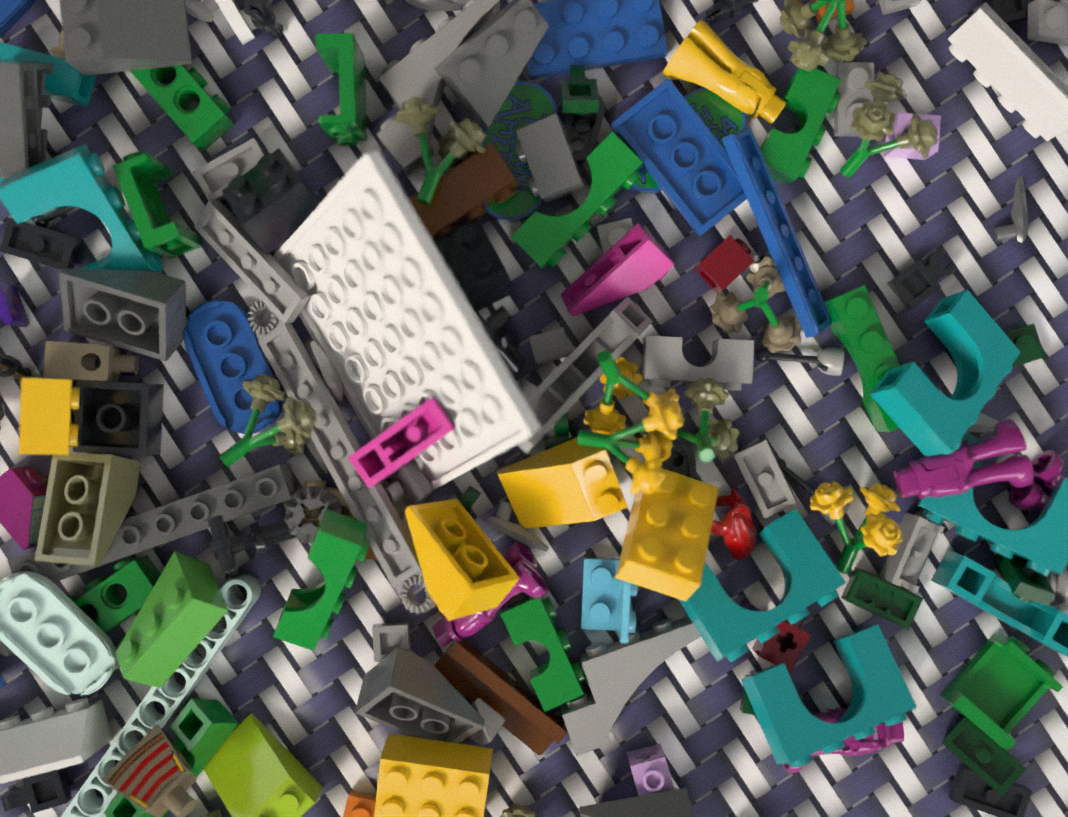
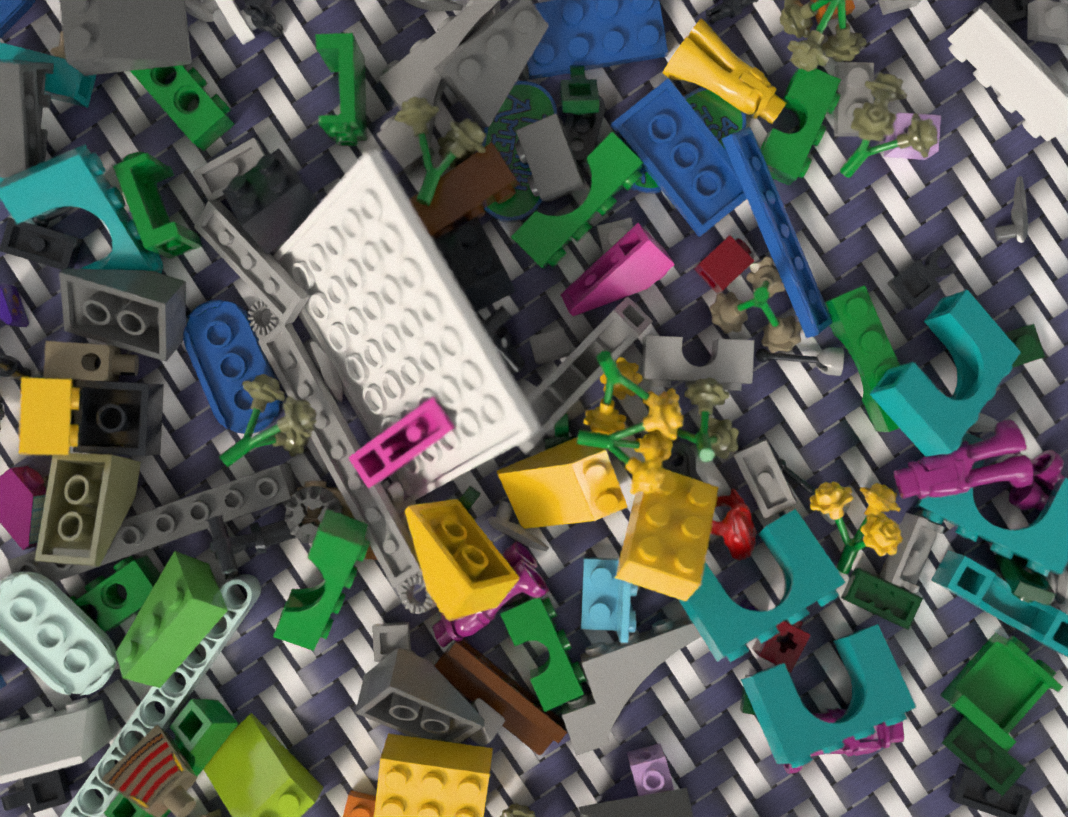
(414, 484): dark grey tile -> none

